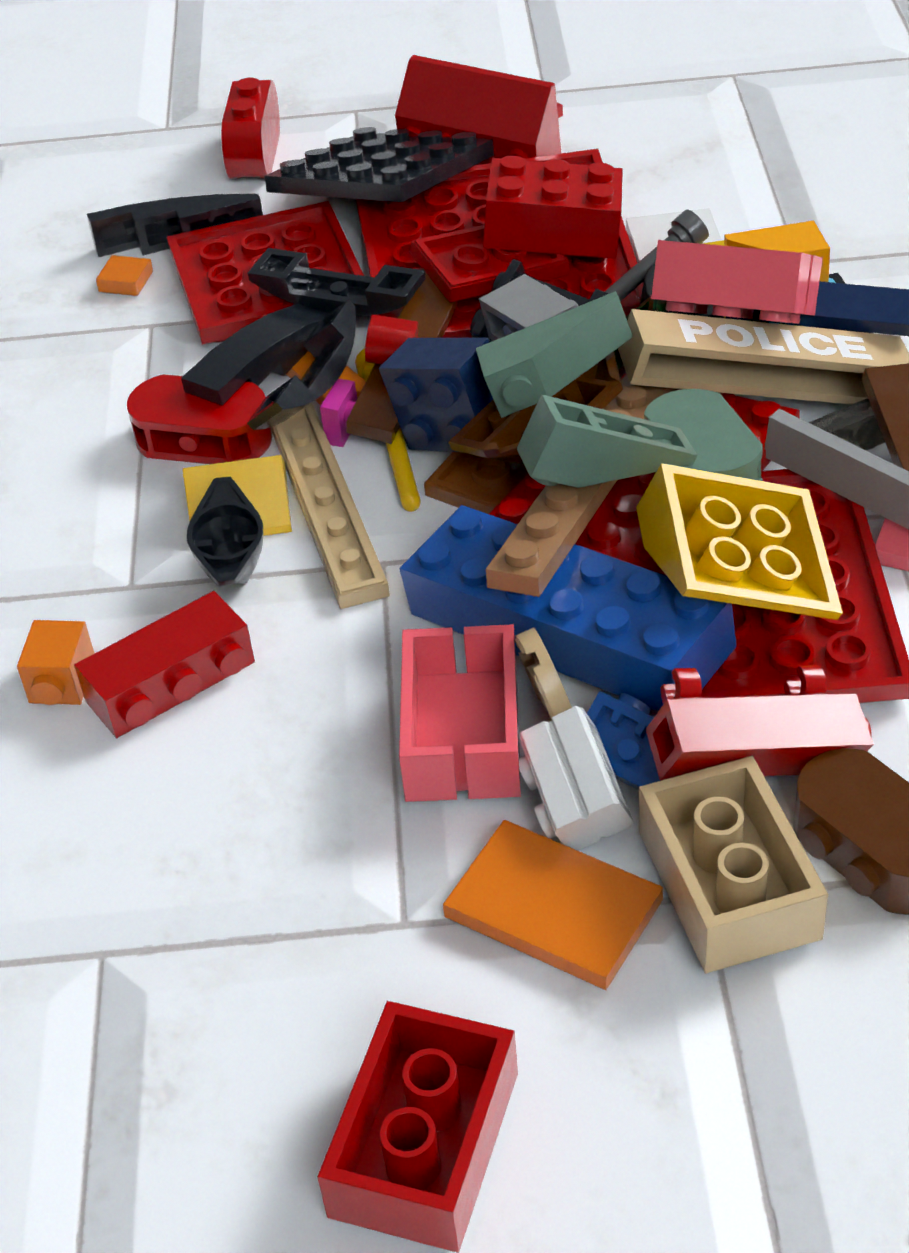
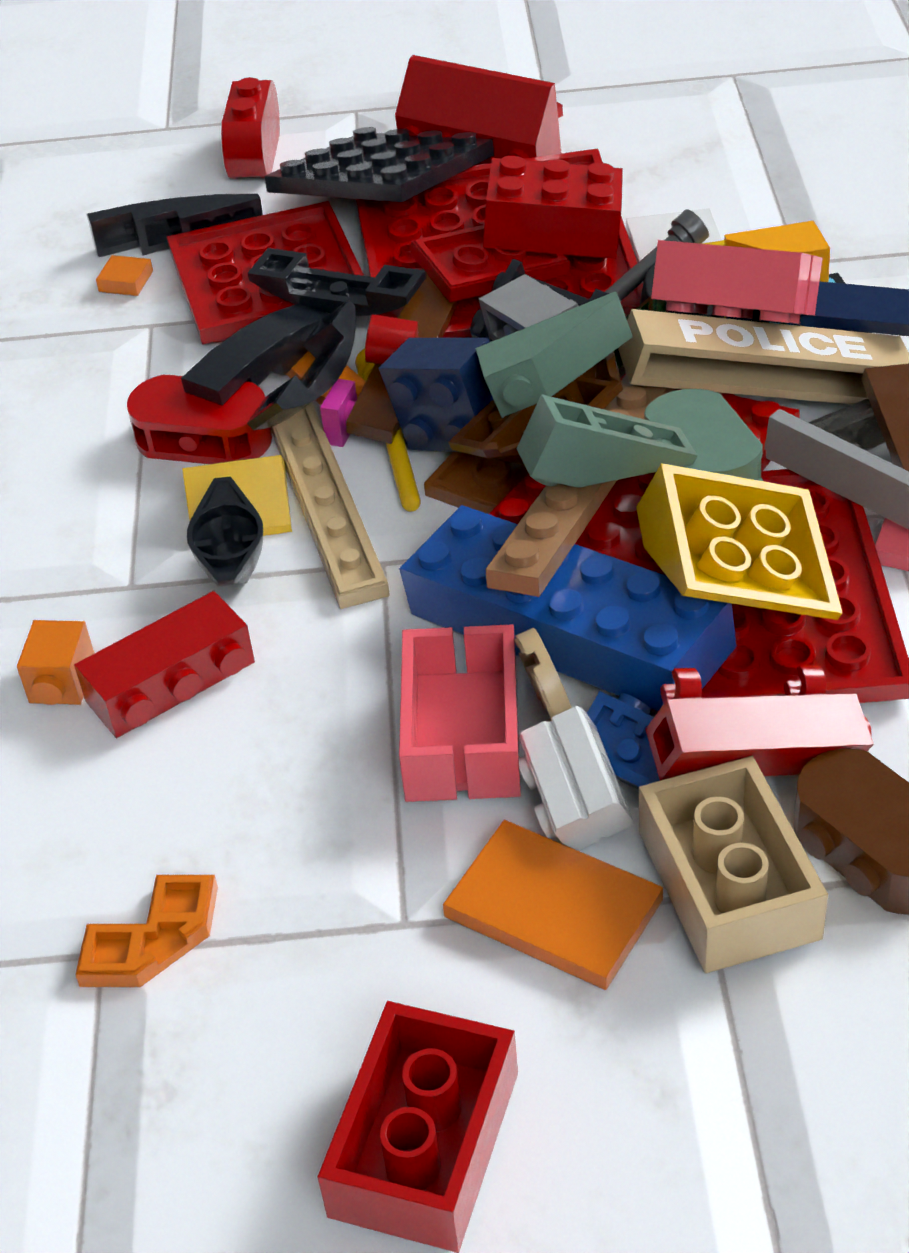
(136, 953): none -> orange tile

